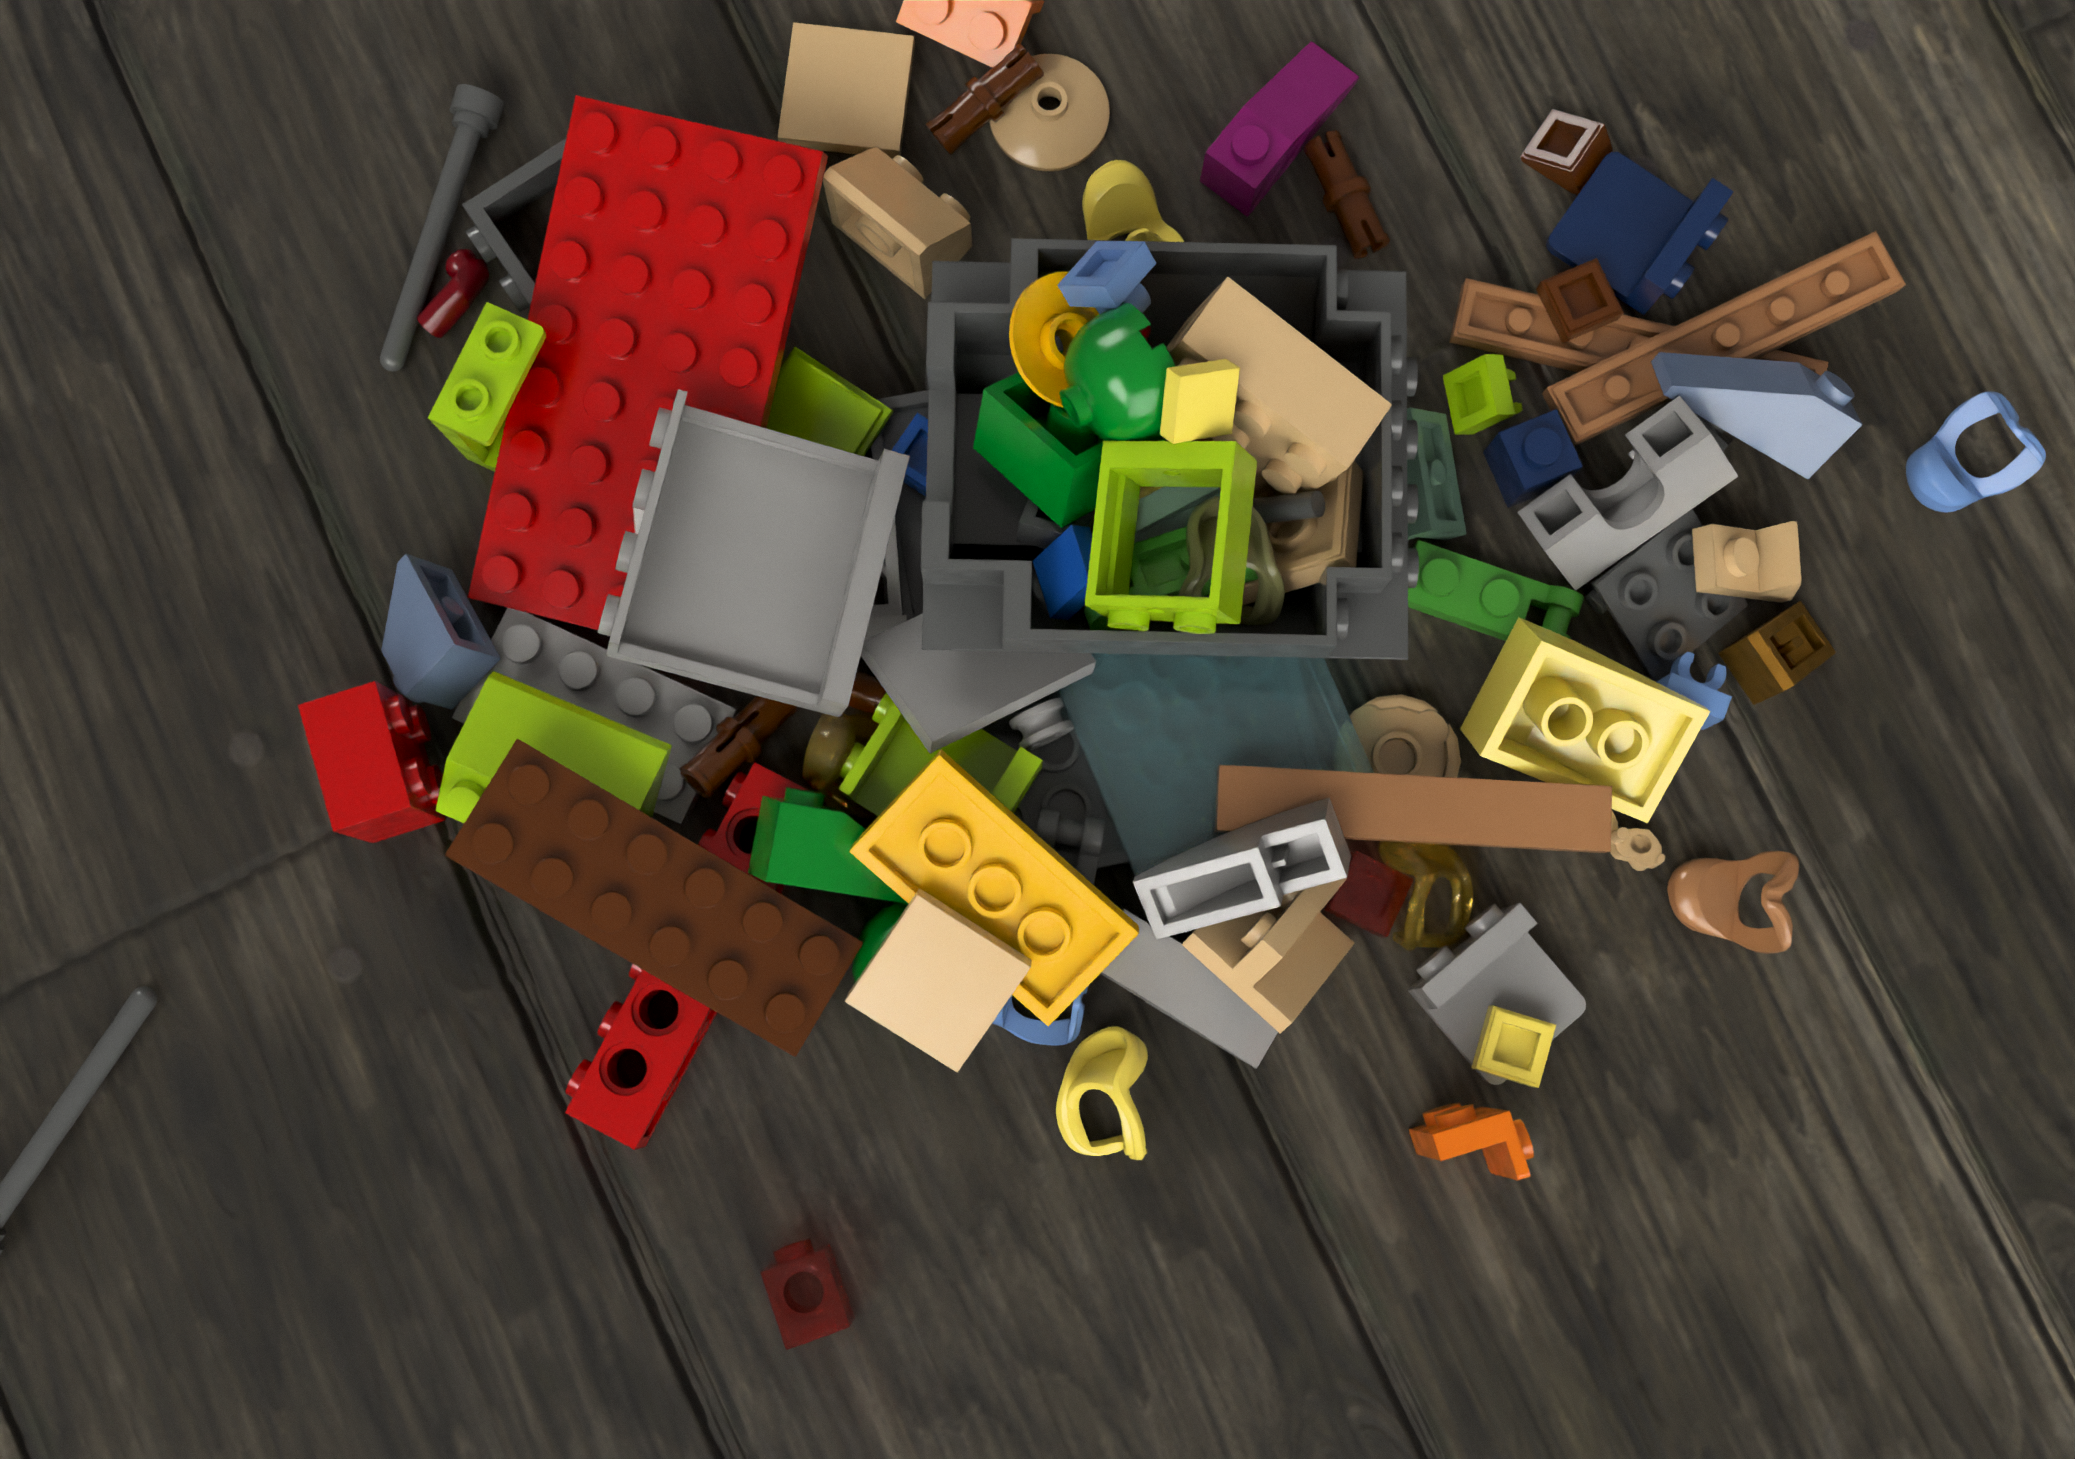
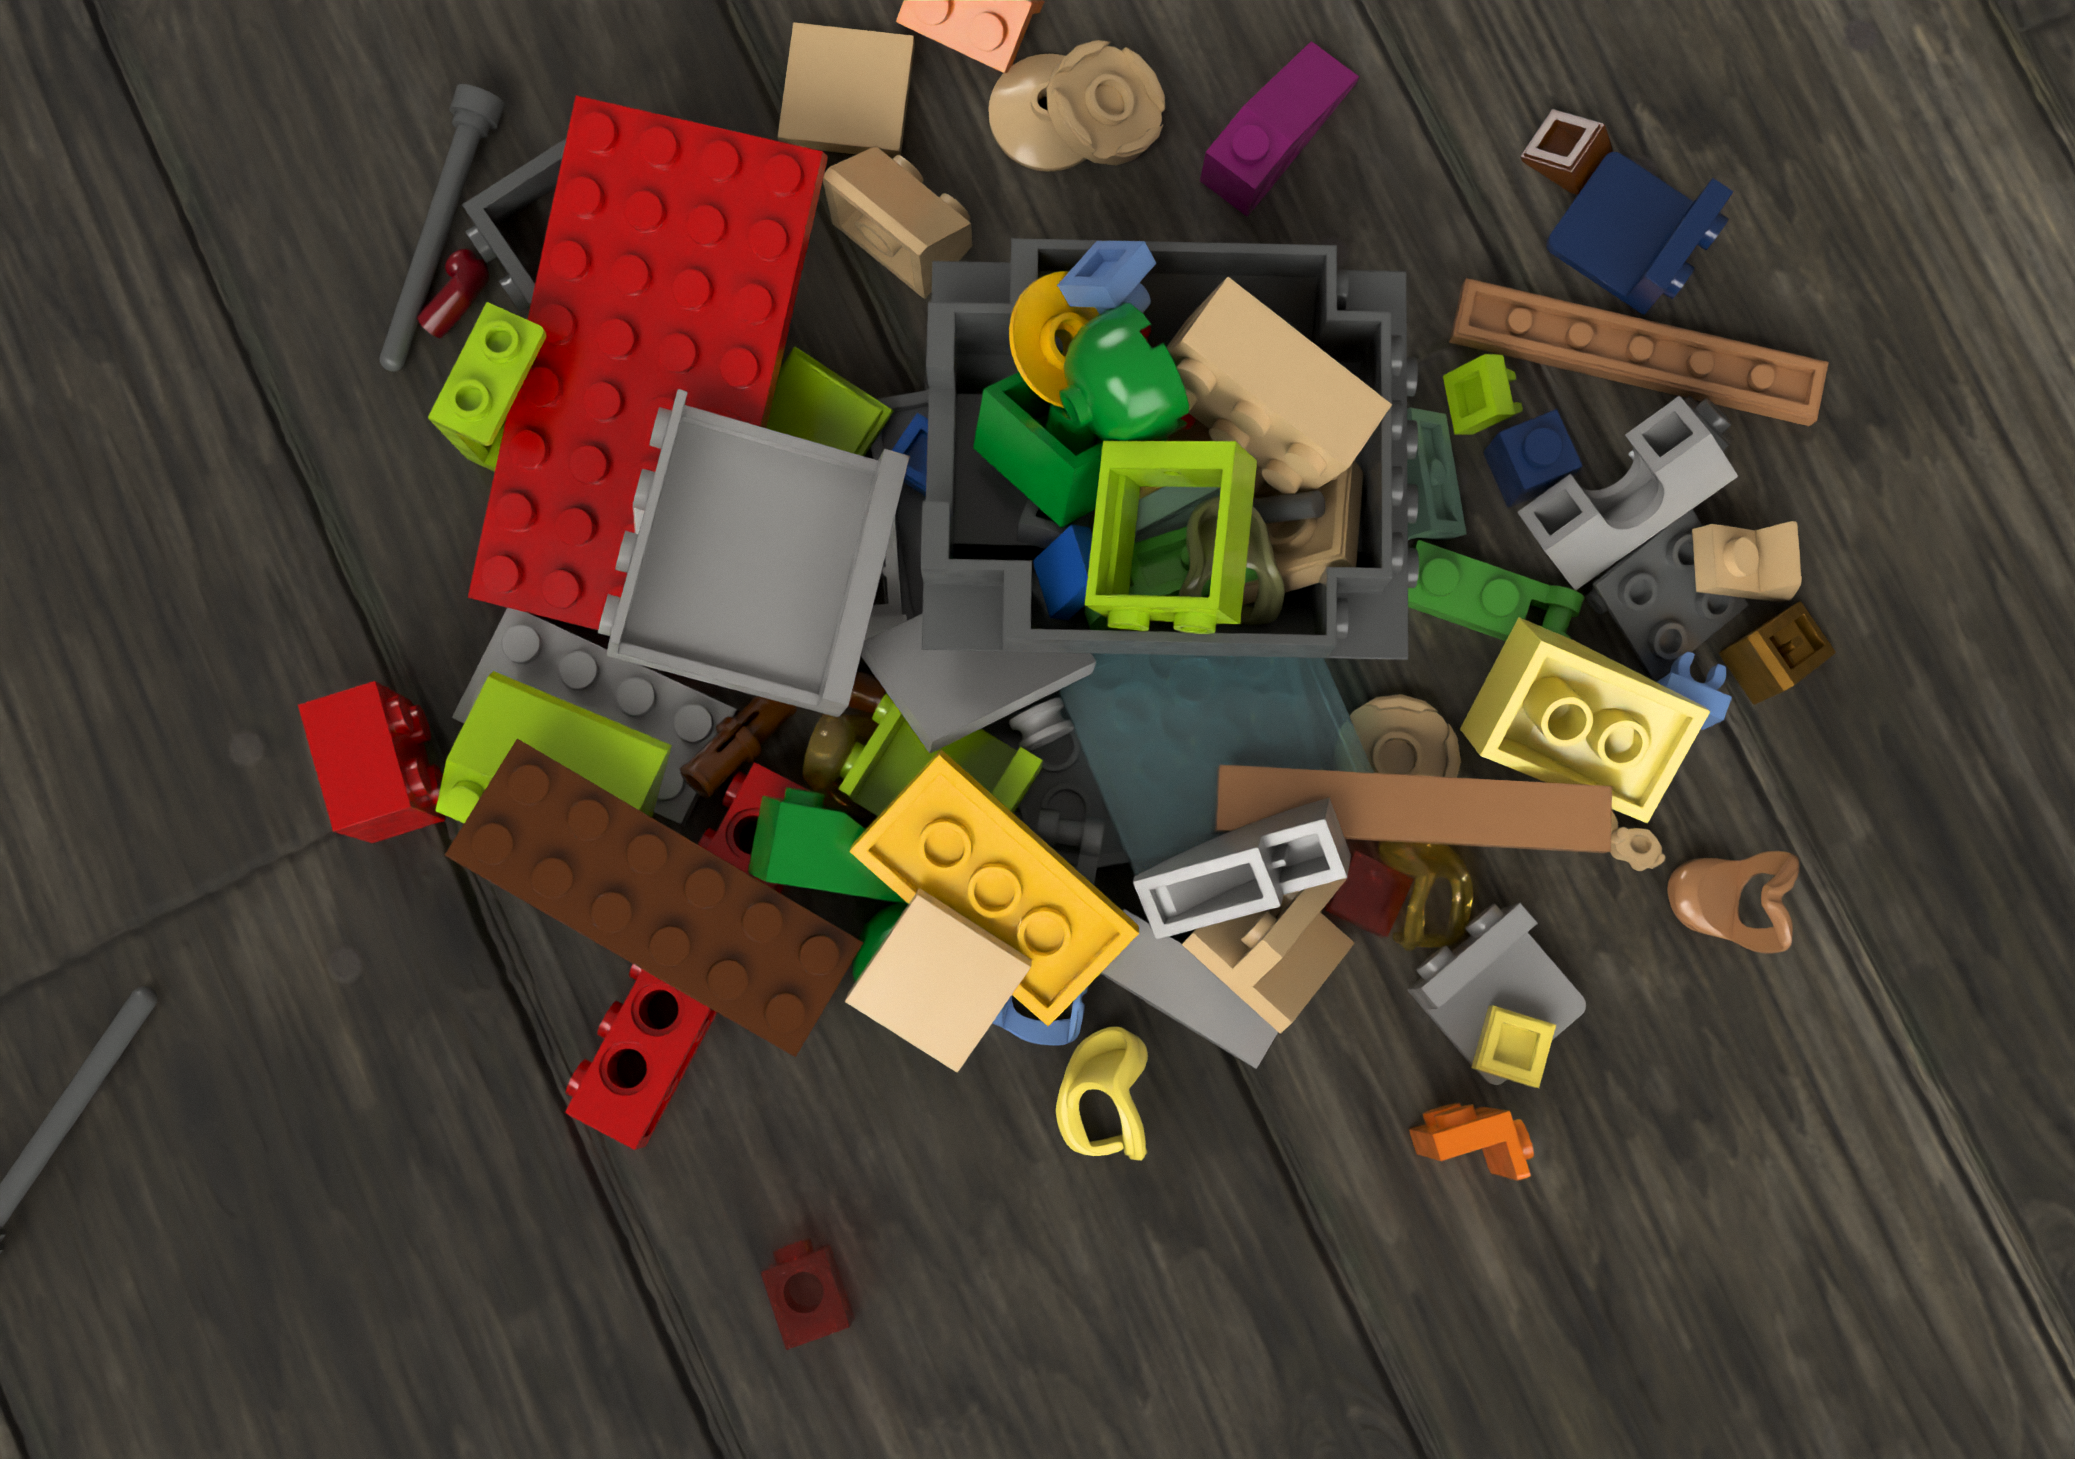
(434, 635): sand blue slope -> none
(985, 99): reddish brown pin -> none
(1105, 103): none -> tan tile
(1123, 202): light yellow piece -> none
(1199, 400): light yellow tile -> none
(1346, 194): reddish brown pin -> none
(1579, 300): reddish brown tile -> none
(1736, 329): medium nougat tile -> none
(1765, 404): slope -> none
(1944, 484): medium blue piece -> none

